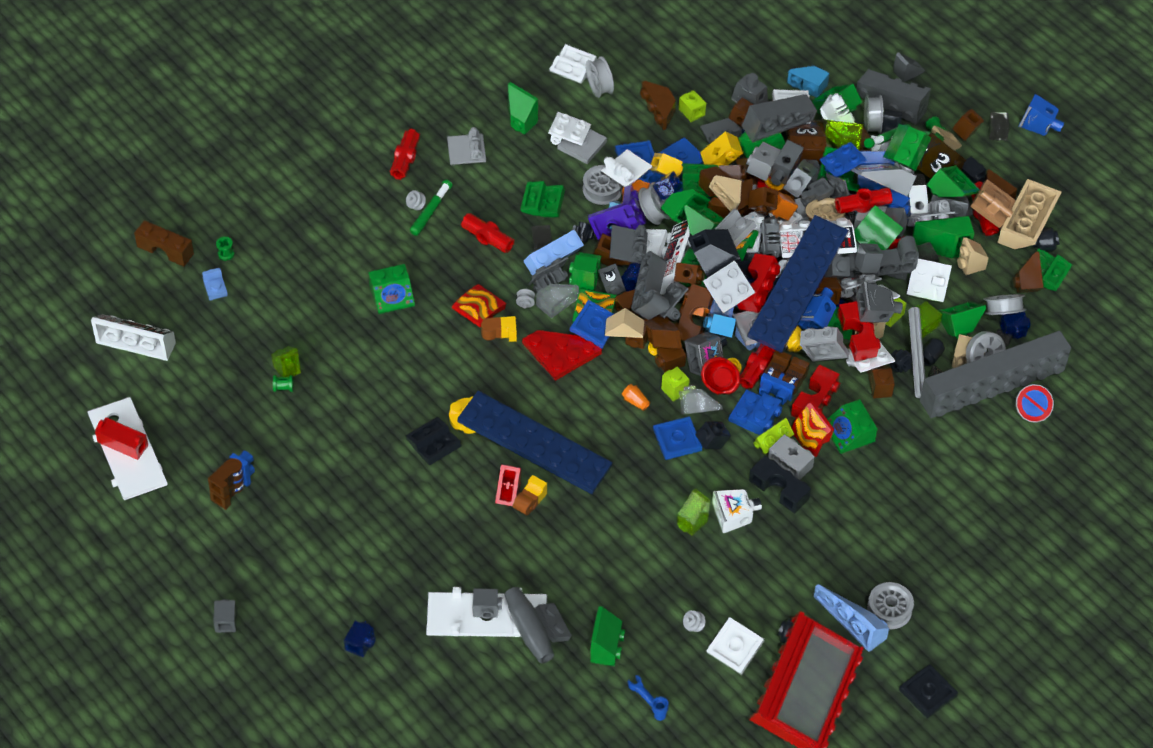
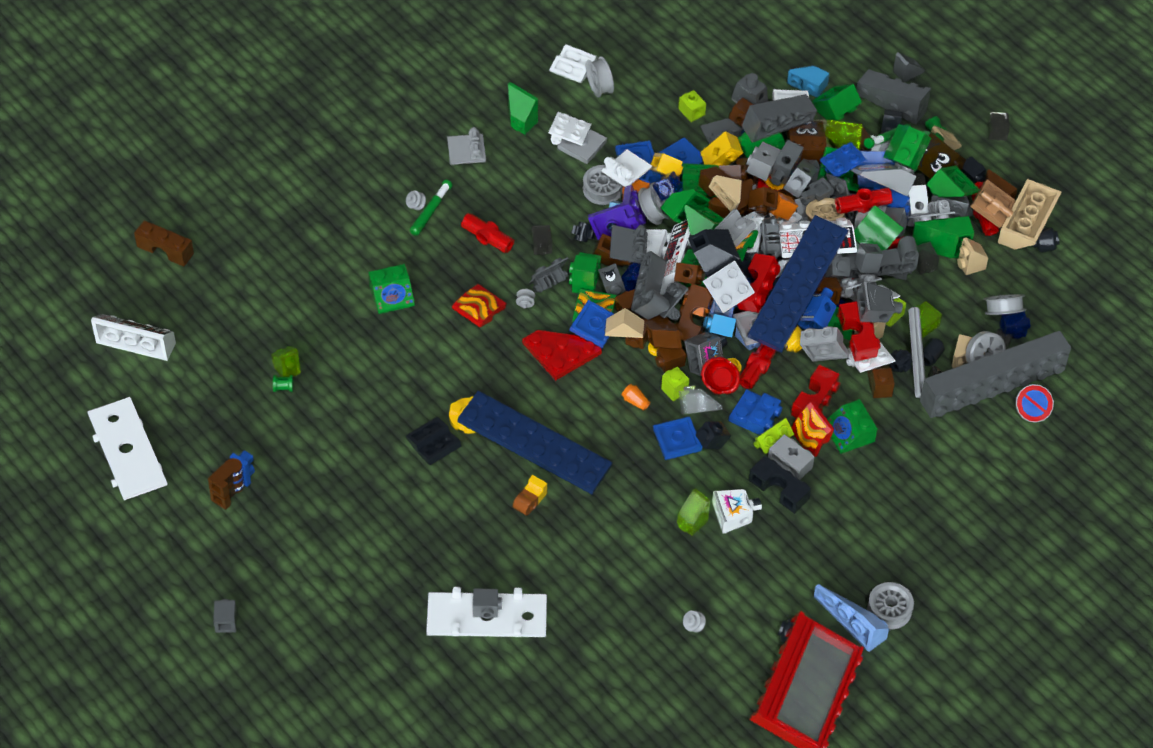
(121, 438): red brick -> none
(214, 284): medium blue bracket -> none
(227, 250): green bush -> none
(359, 638): clear blue brick -> none
(405, 154): red piece -> none
(499, 328): leg -> none
(508, 484): slope -> none
(536, 624): dark grey plate -> none
(542, 199): green slope -> none
(556, 298): clear slope -> none
(560, 248): light blue arch -> none
(606, 638): green slope -> none
(658, 704): blue brick -> none
(659, 102): reddish brown slope -> none
(735, 646): white hinge -> none
(783, 376): hips -> none
(833, 109): white hinge -> none
(873, 113): light grey wheel -> none
(928, 691): black tile -> none
(929, 280): white hinge -> none
(961, 318): green slope -> none
(968, 124): reddish brown brick -> none
(1029, 276): reddish brown slope -> none
(1041, 117): blue torso -> none
(1053, 269): green slope -> none

